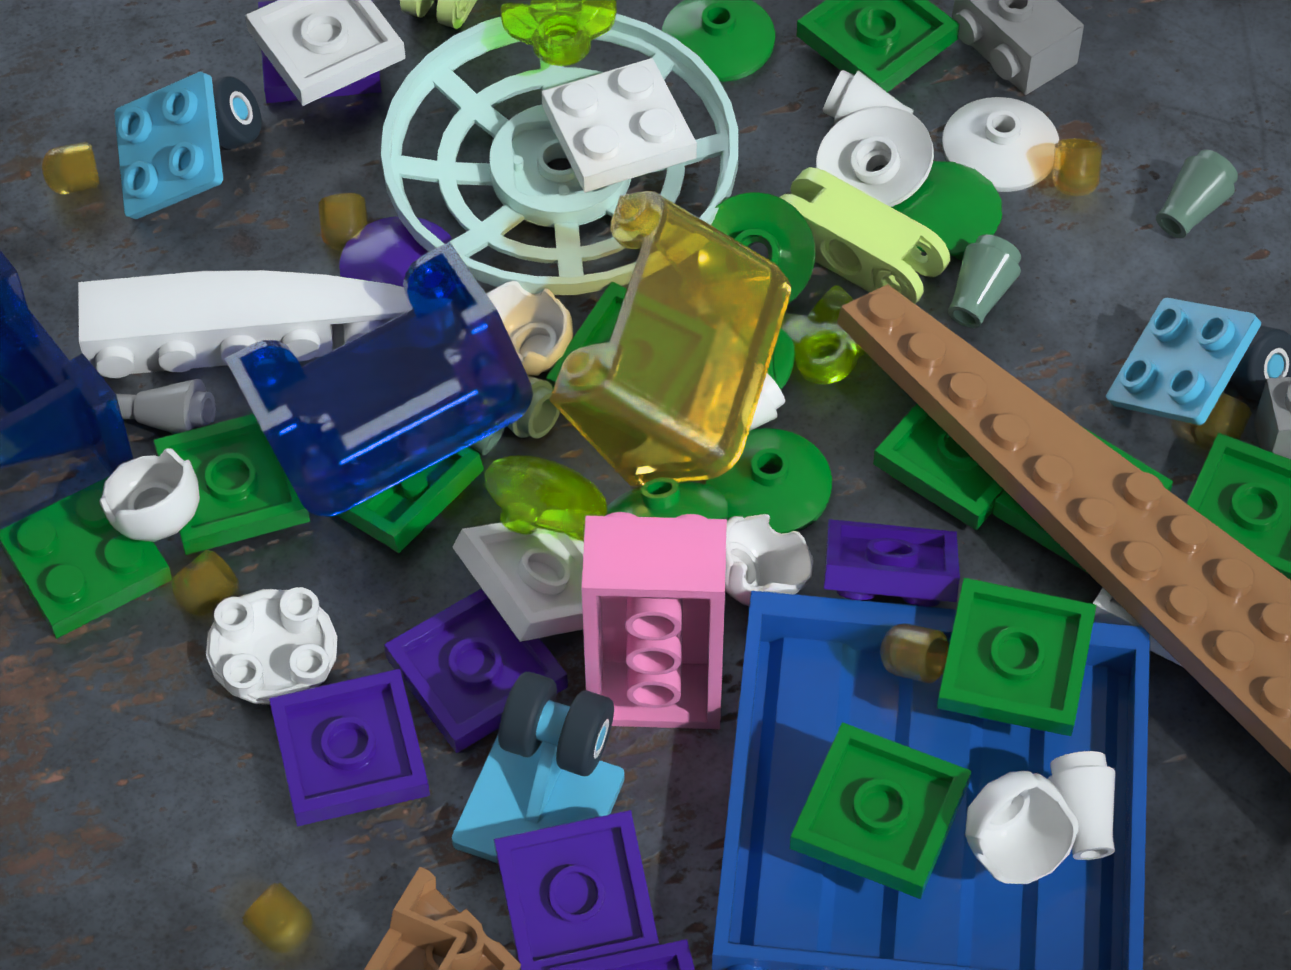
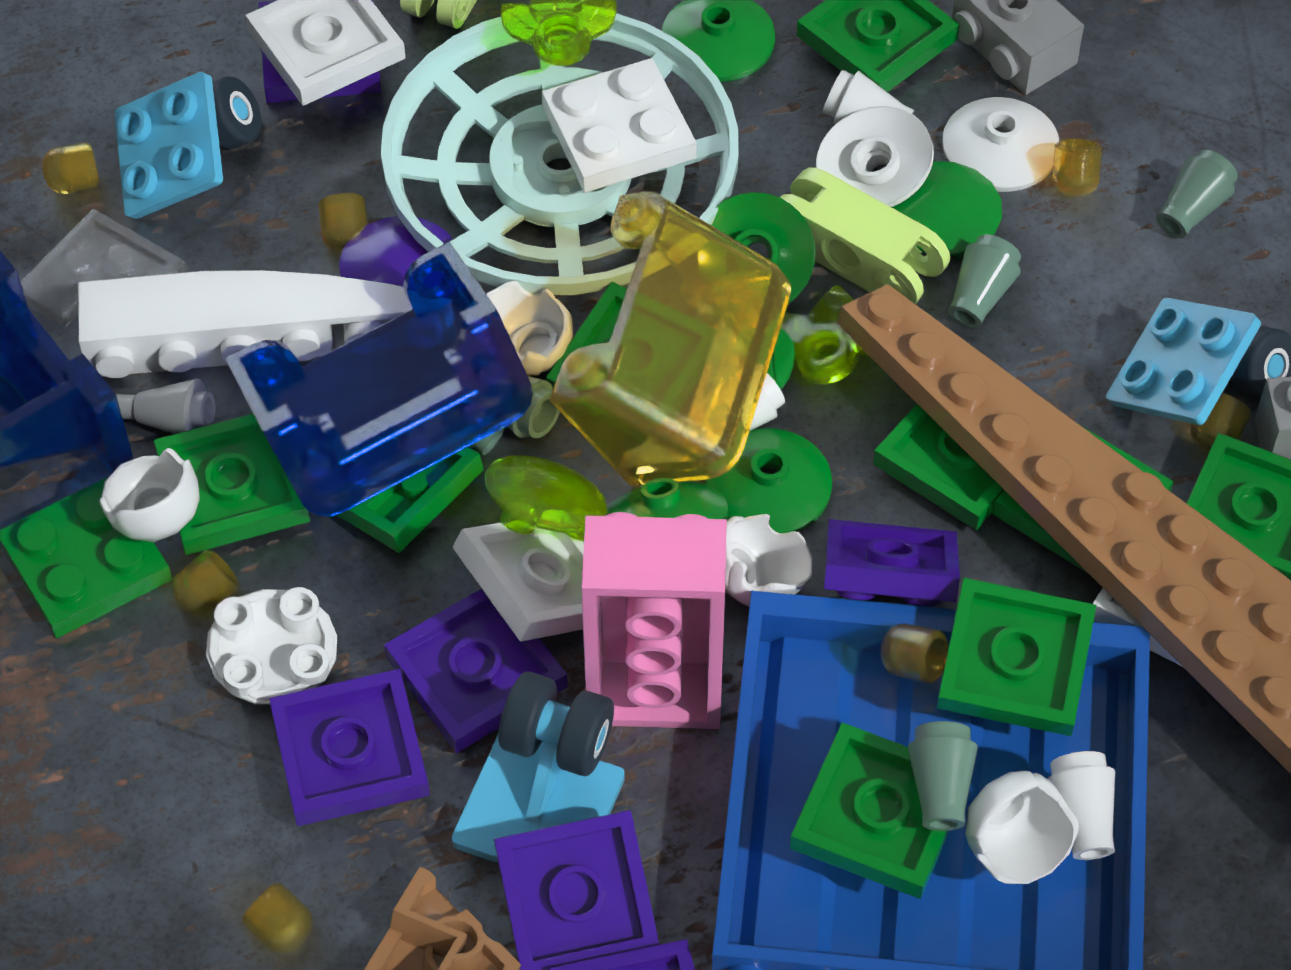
(92, 252): none -> clear tile
(943, 772): none -> sand green cone

